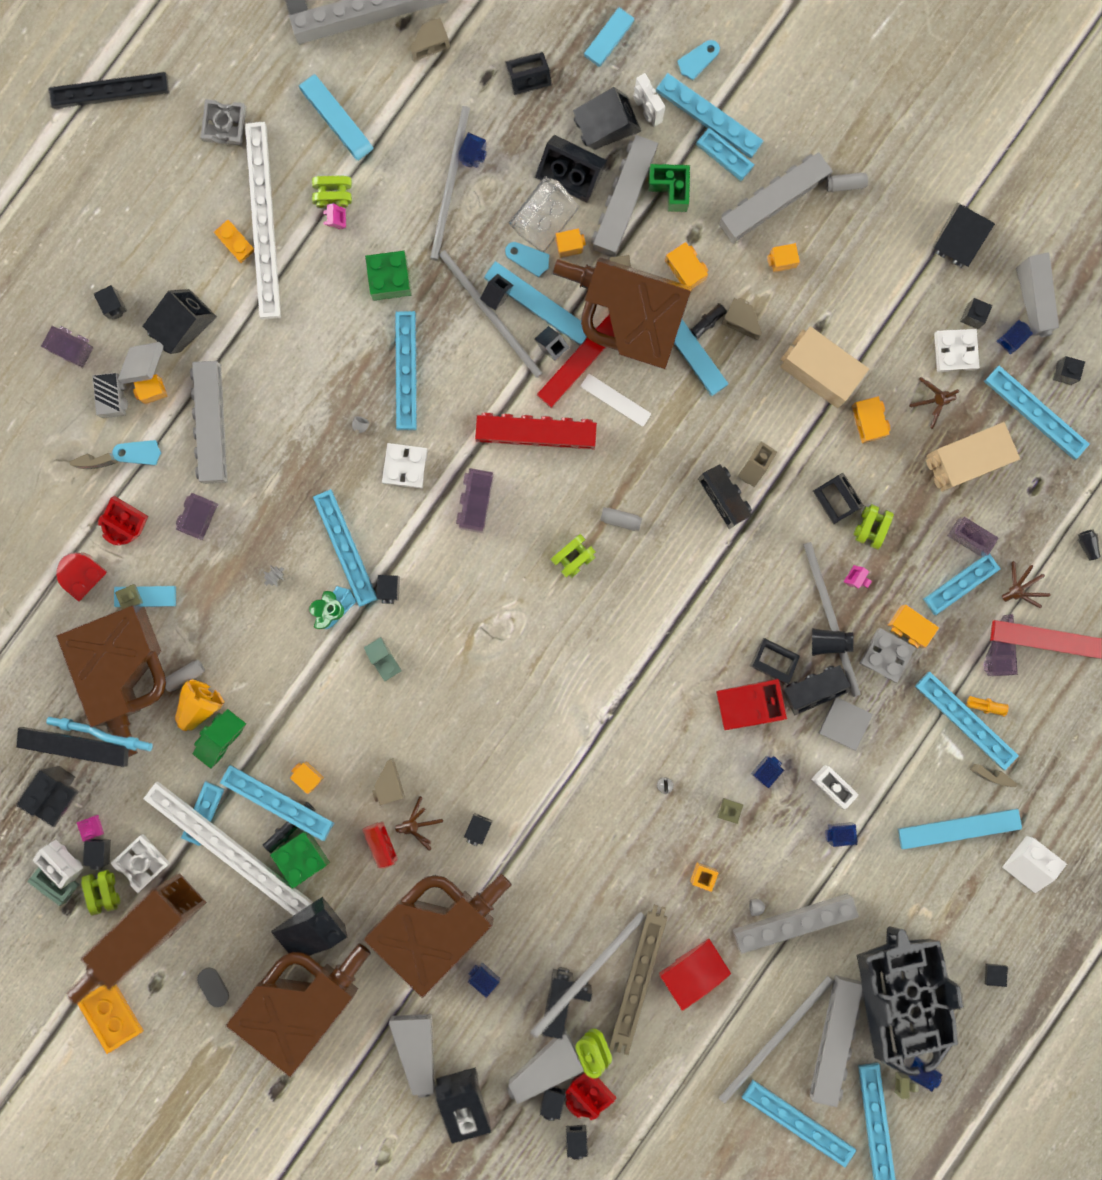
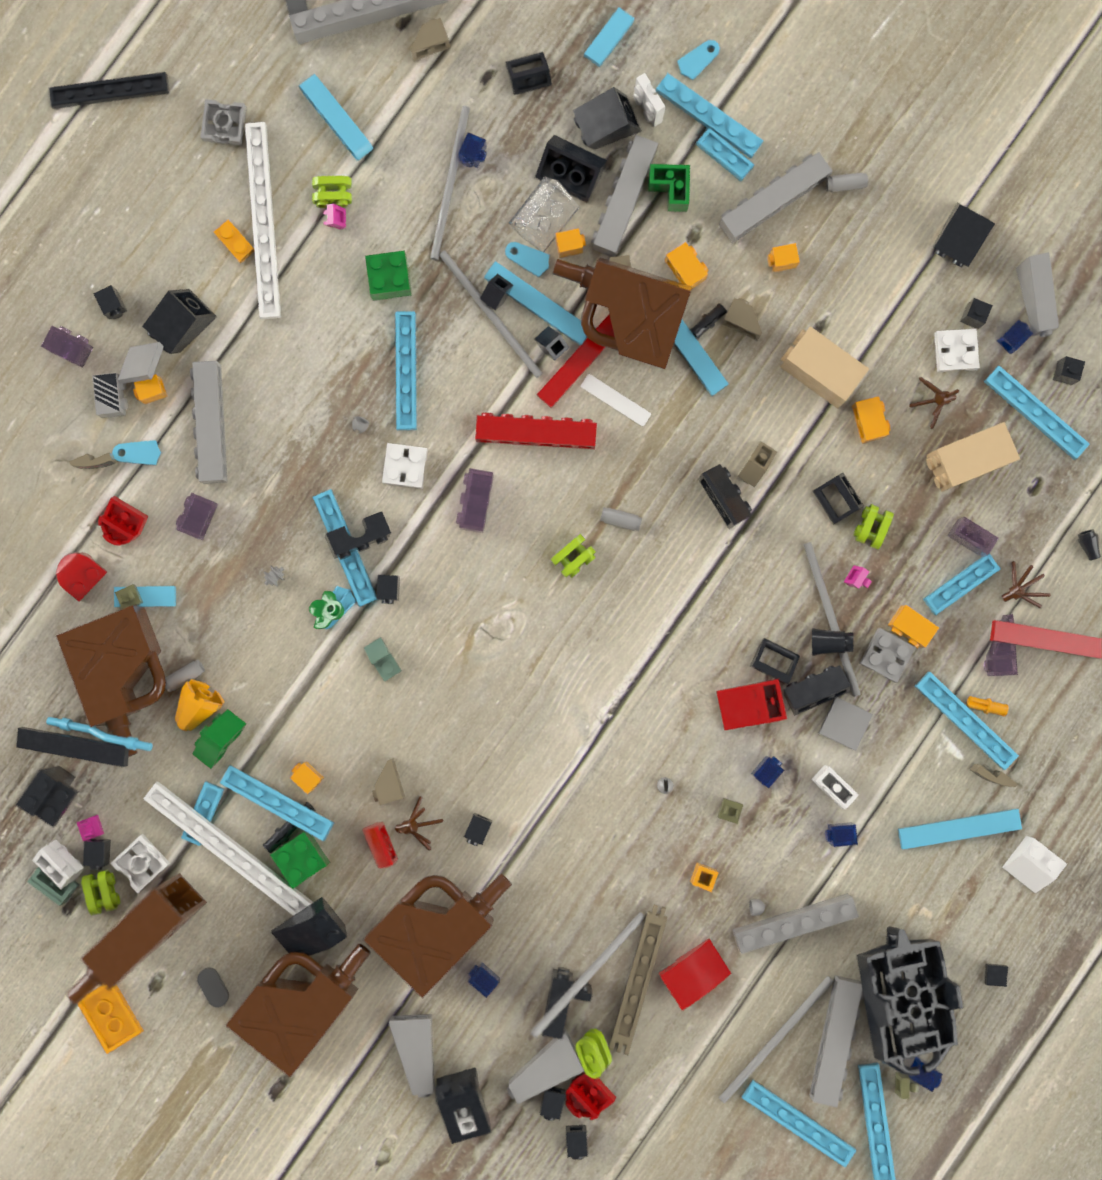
(343, 544): none -> black arch

